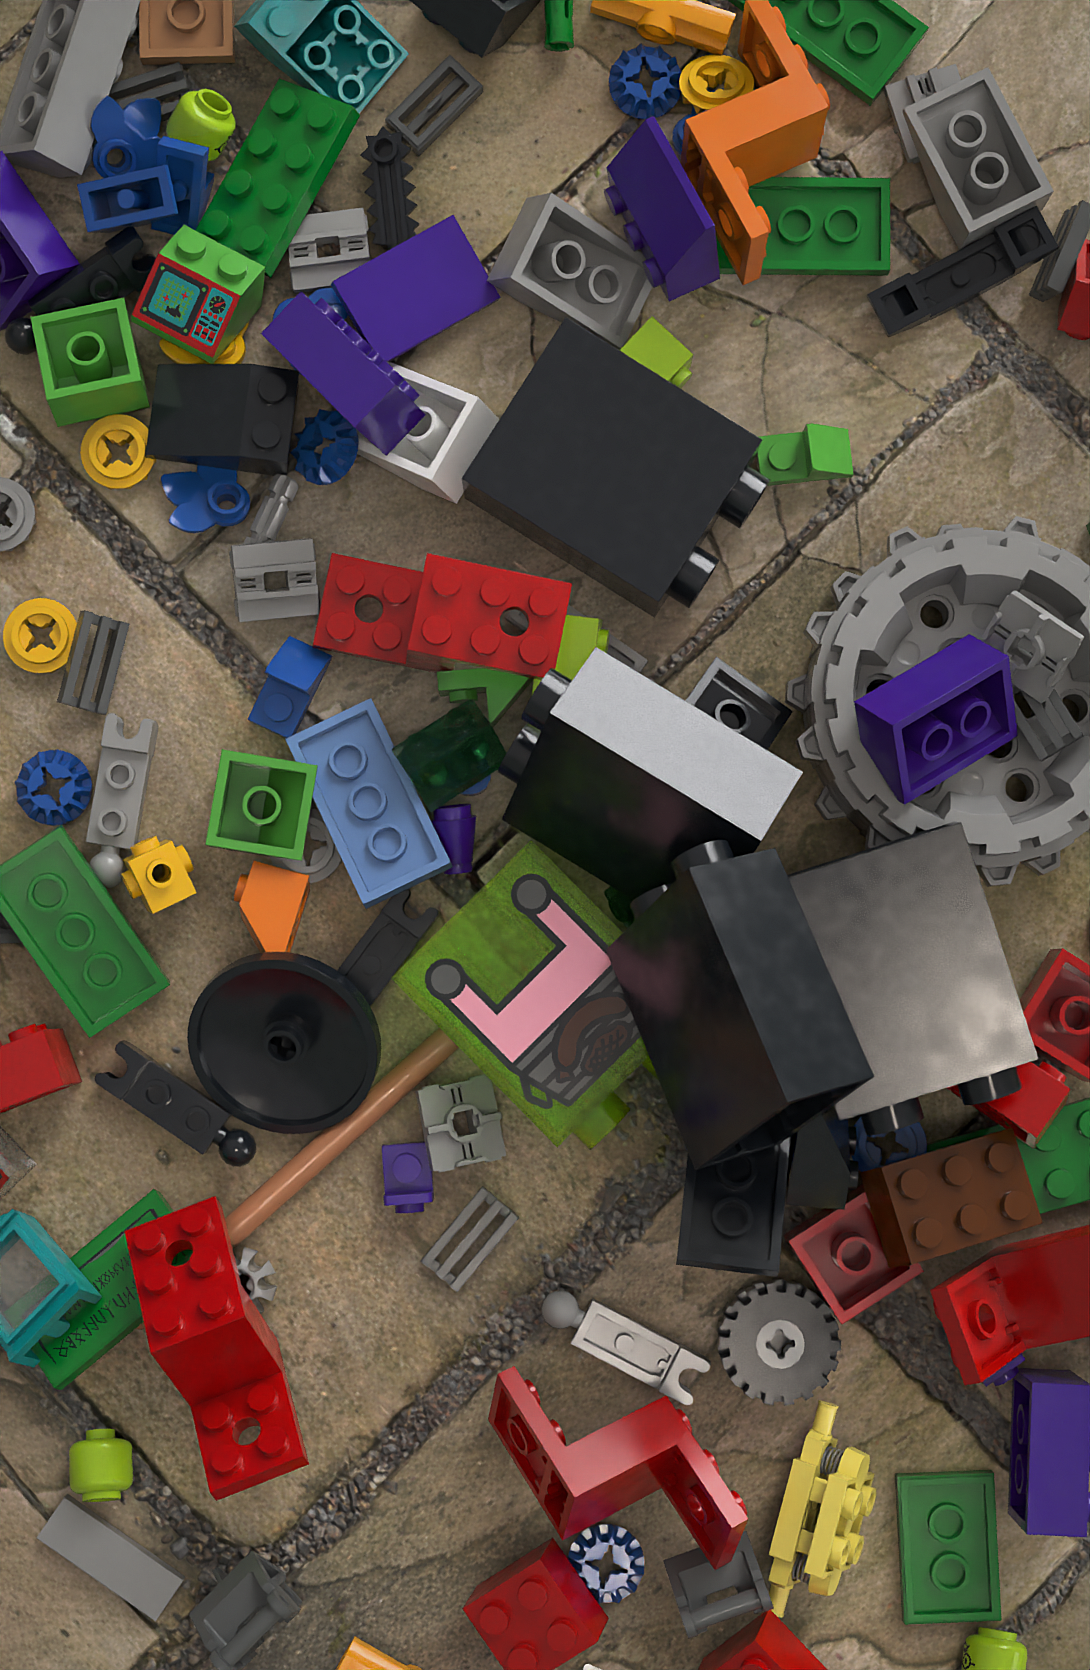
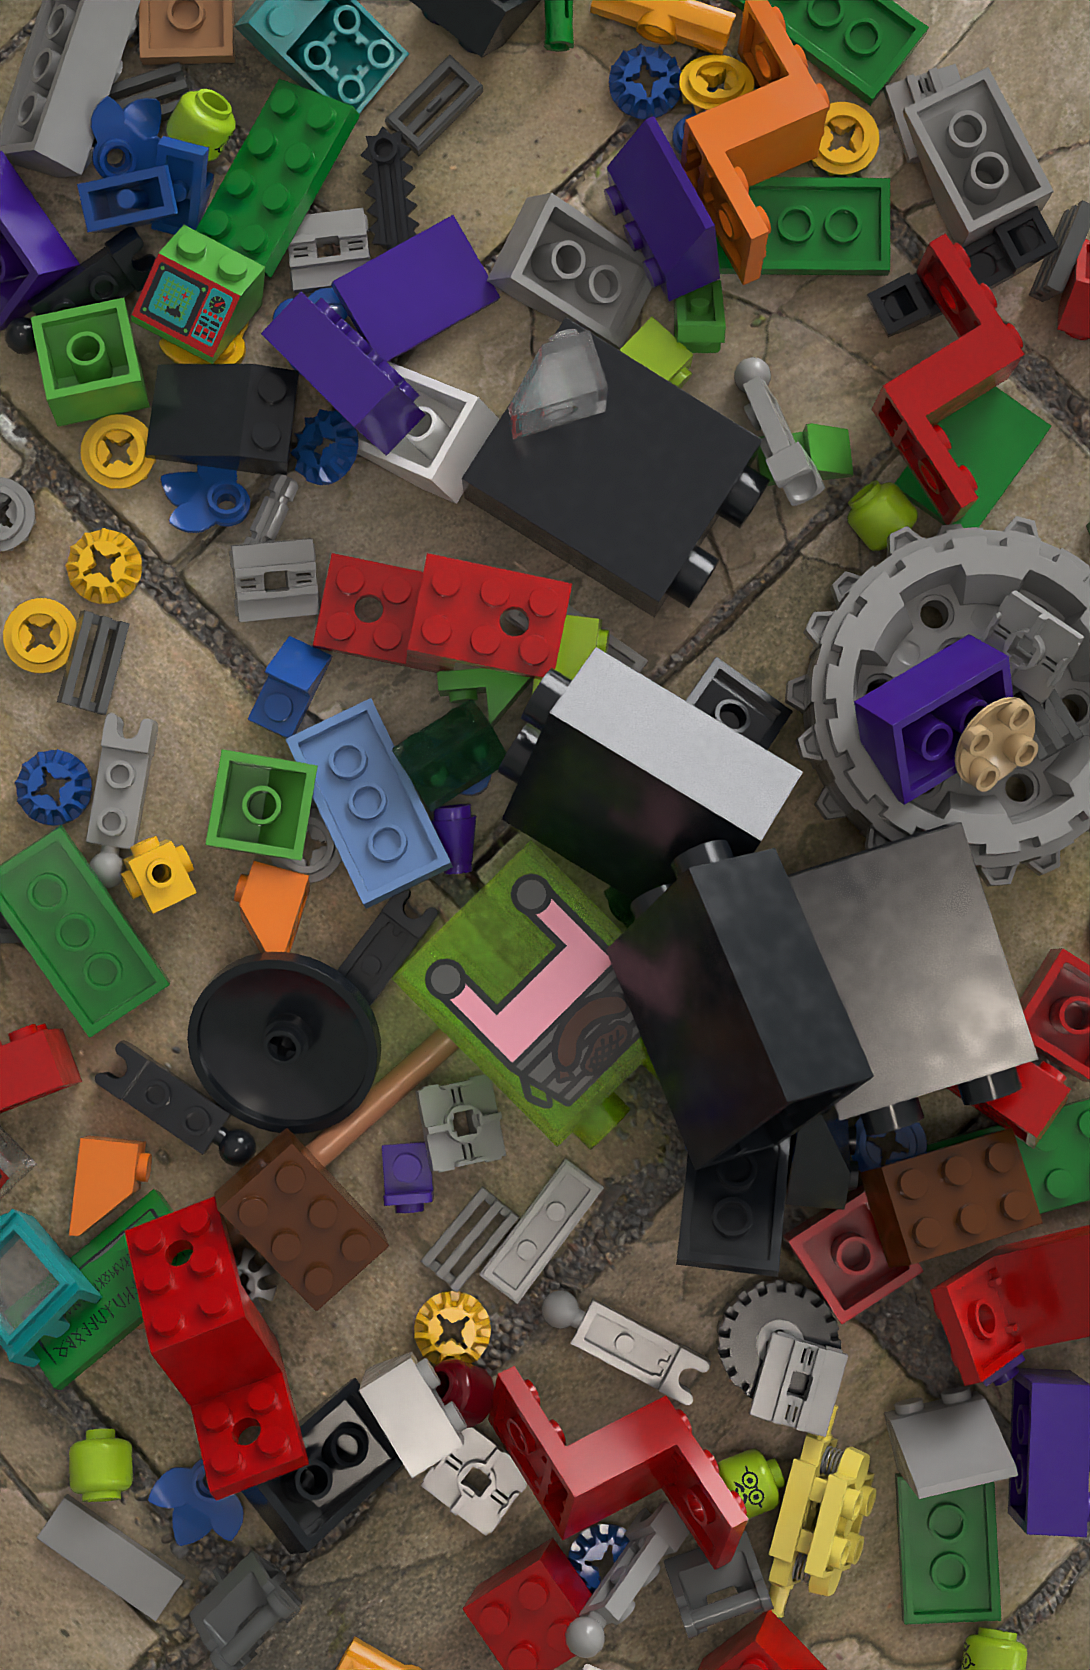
(105, 1178): none -> orange slope
(125, 571): none -> yellow gear
(194, 1506): none -> blue plate
(301, 1219): none -> reddish brown brick
(346, 1464): none -> black slope
(412, 1412): none -> slope
(454, 1307): none -> yellow gear
(462, 1498): none -> light grey piece
(467, 1387): none -> dark red head
(541, 1230): none -> light grey tile
(559, 385): none -> clear slope
(612, 1602): none -> light grey plate
(701, 319): none -> bright green slope
(753, 1480): none -> lime head
(786, 459): none -> light grey plate
(825, 1376): none -> light grey piece
(843, 118): none -> yellow gear
(878, 512): none -> lime head
(948, 1443): none -> light grey slope
(949, 378): none -> red bracket
(993, 441): none -> green tile
(996, 743): none -> tan dish

